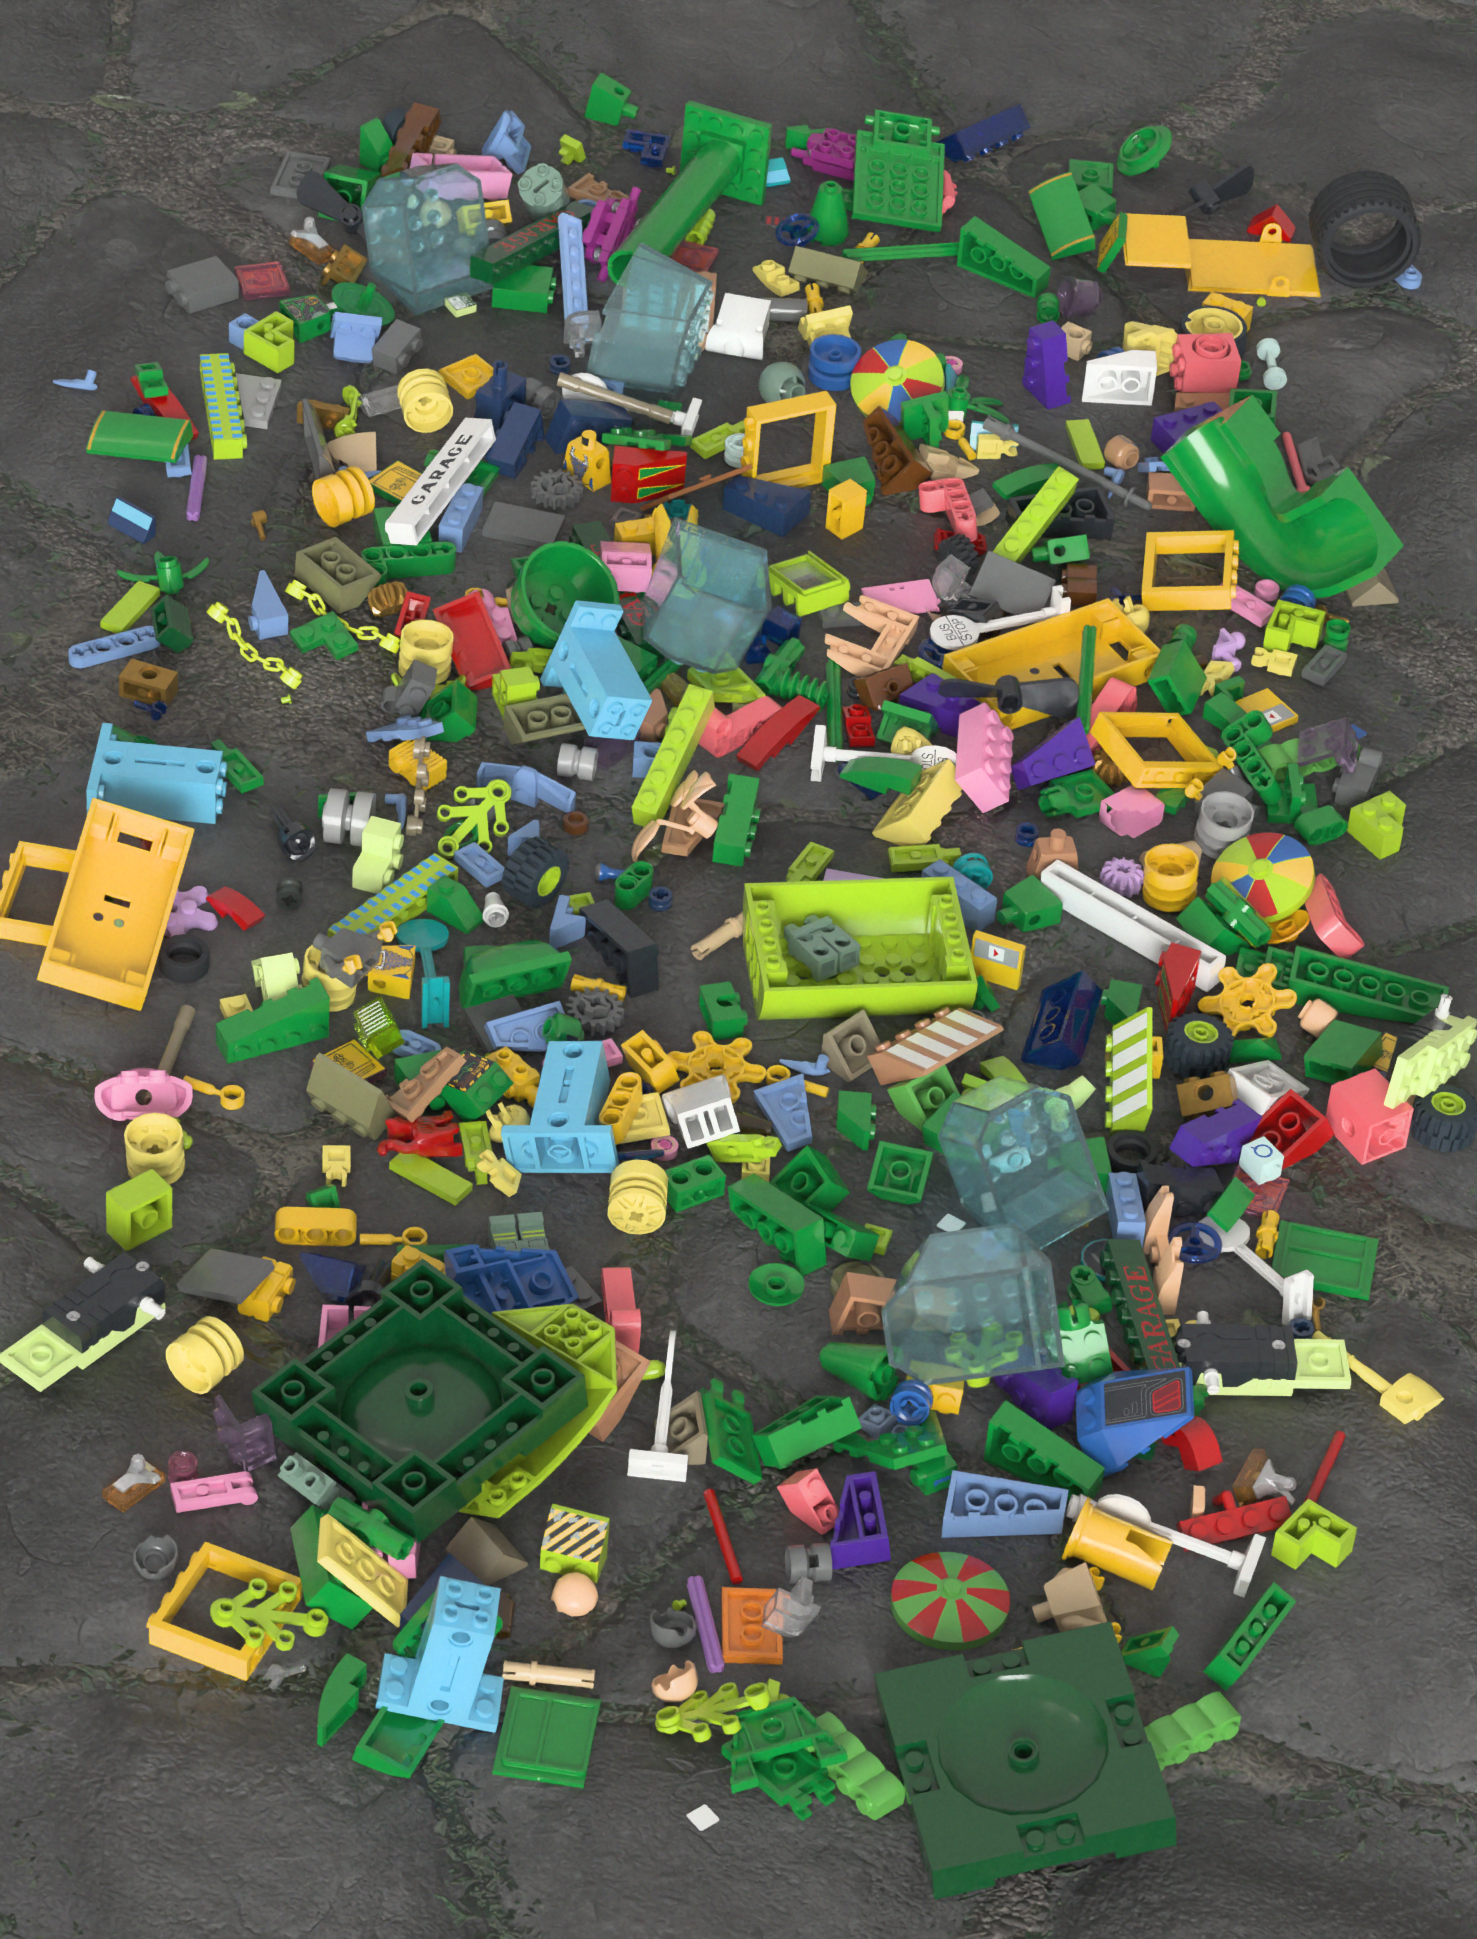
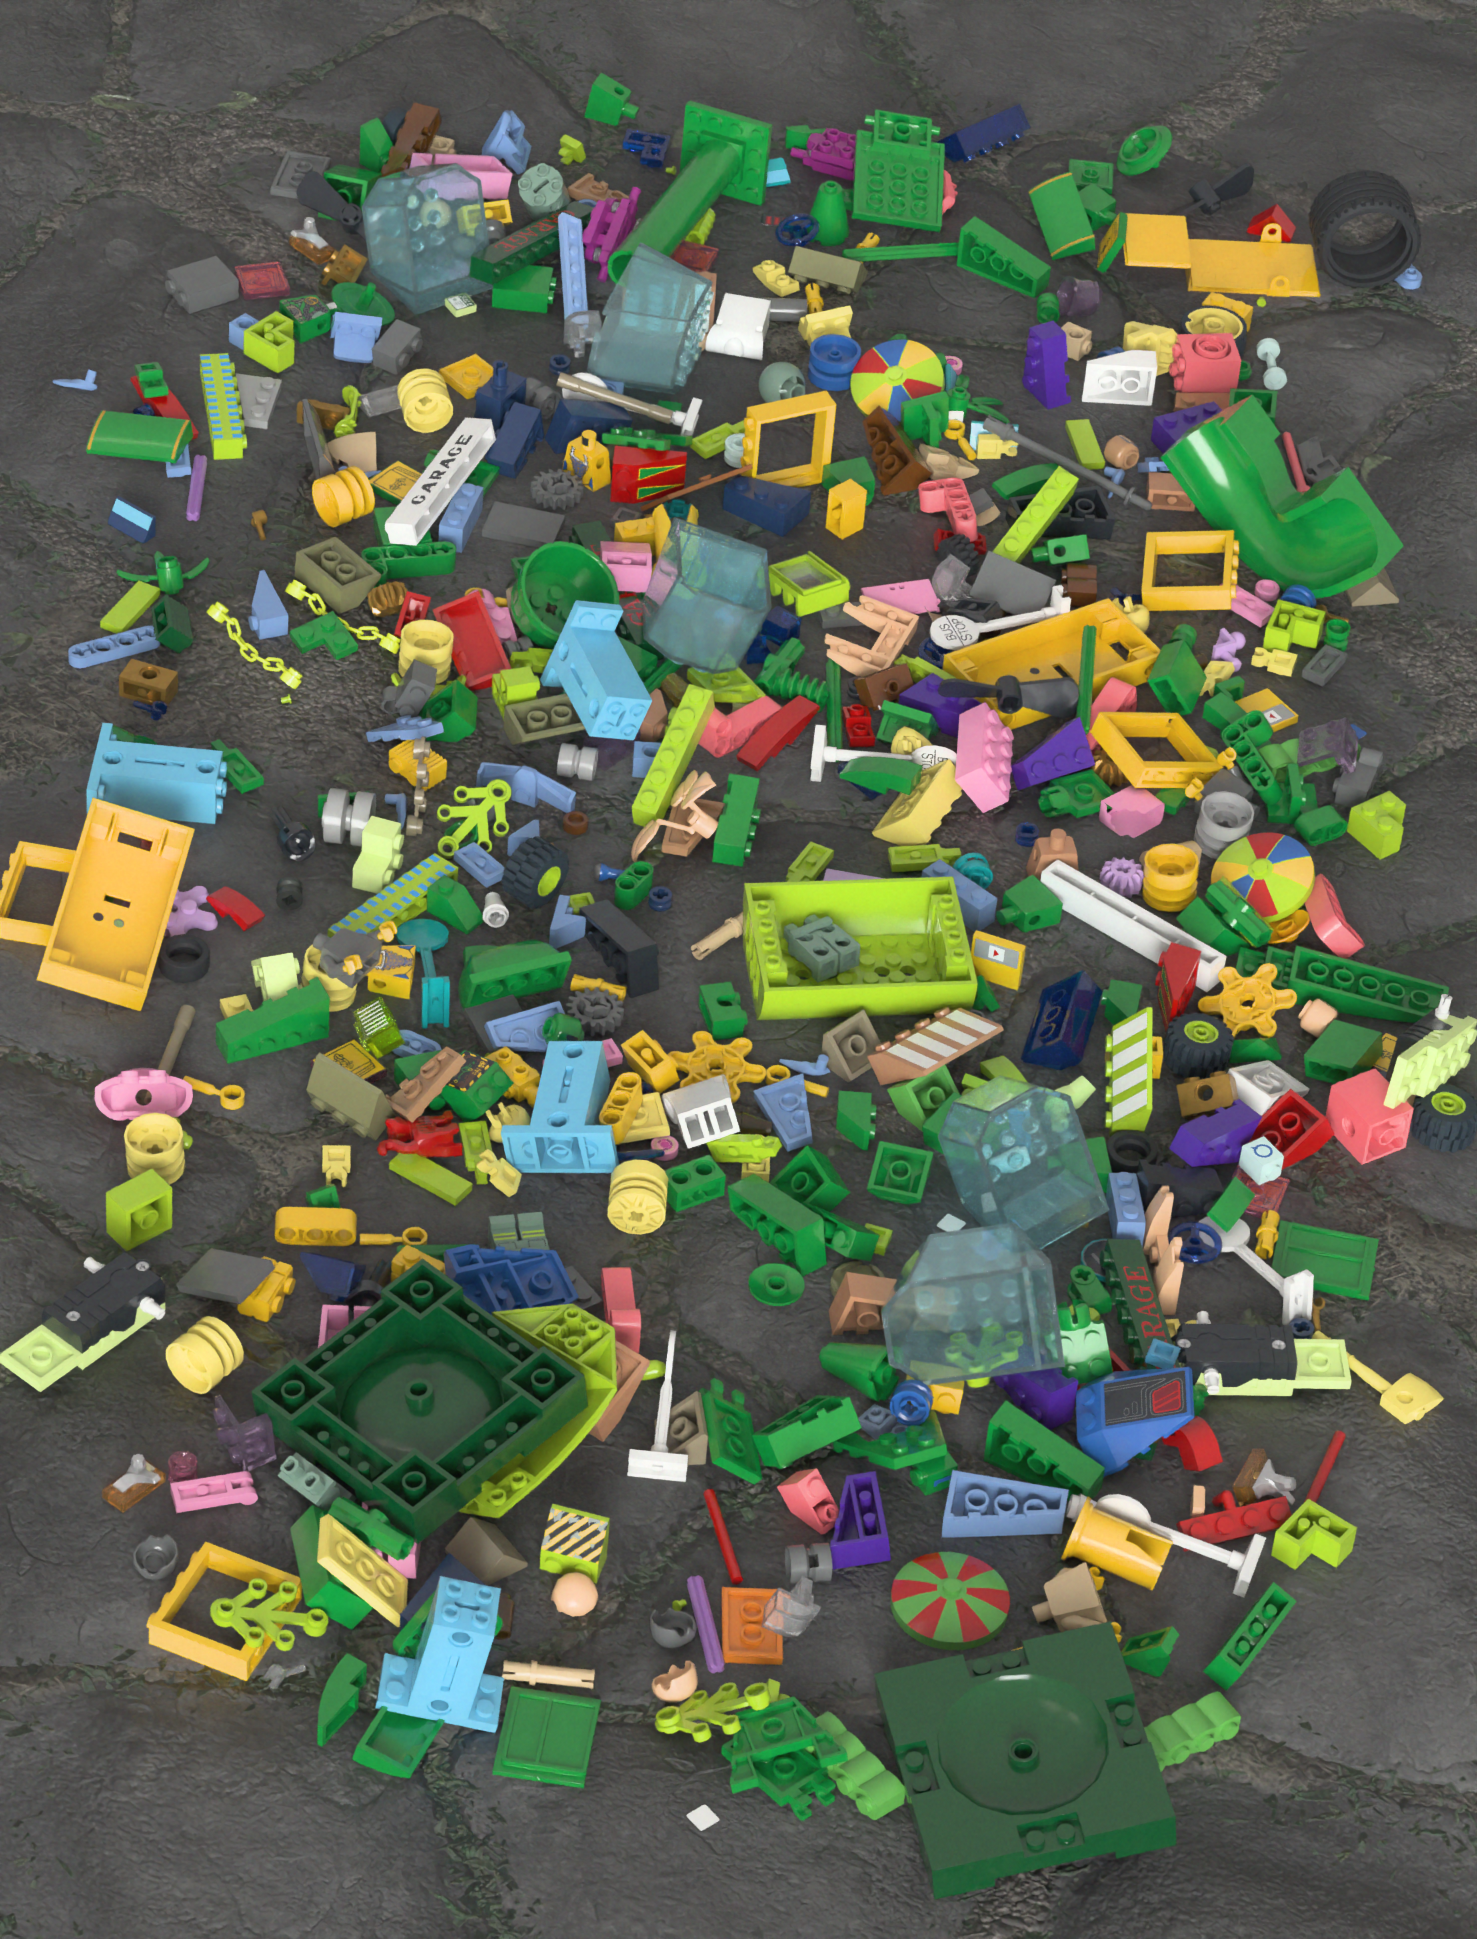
(1162, 1354): none -> dark azure tile

